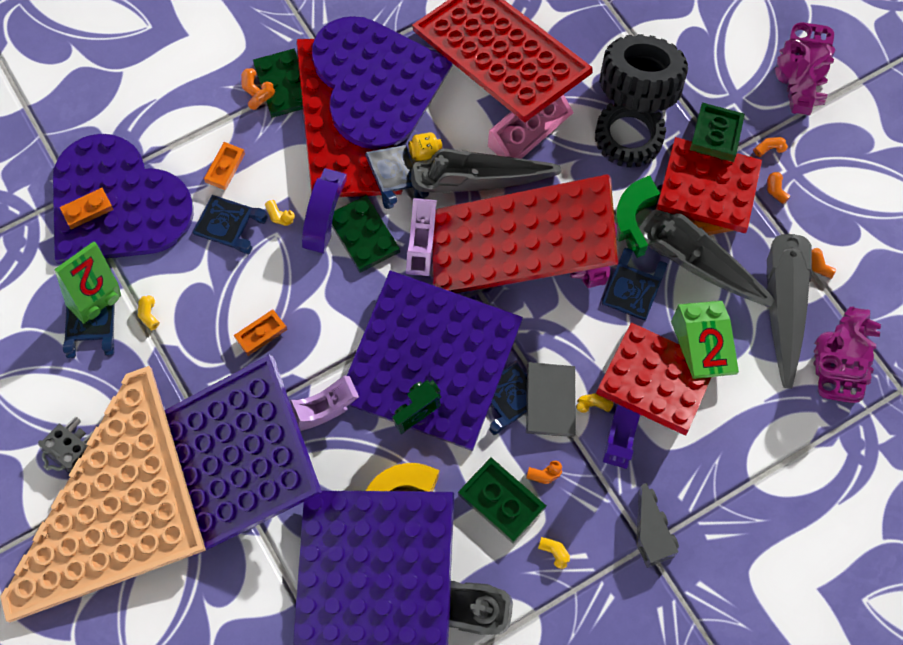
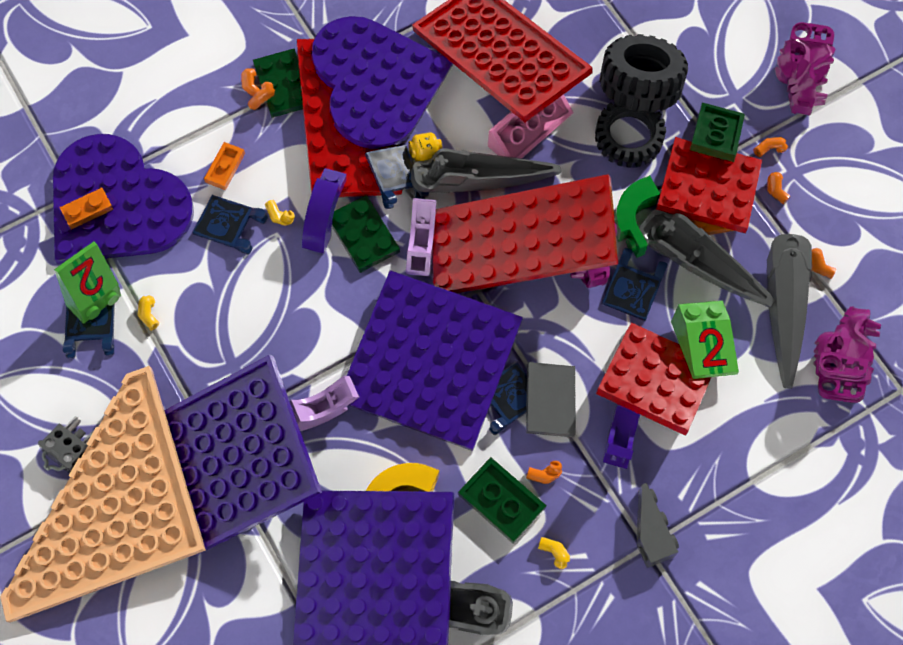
(260, 332): orange plate -> none
(423, 400): dark green plate -> none
(590, 400): yellow arm -> none

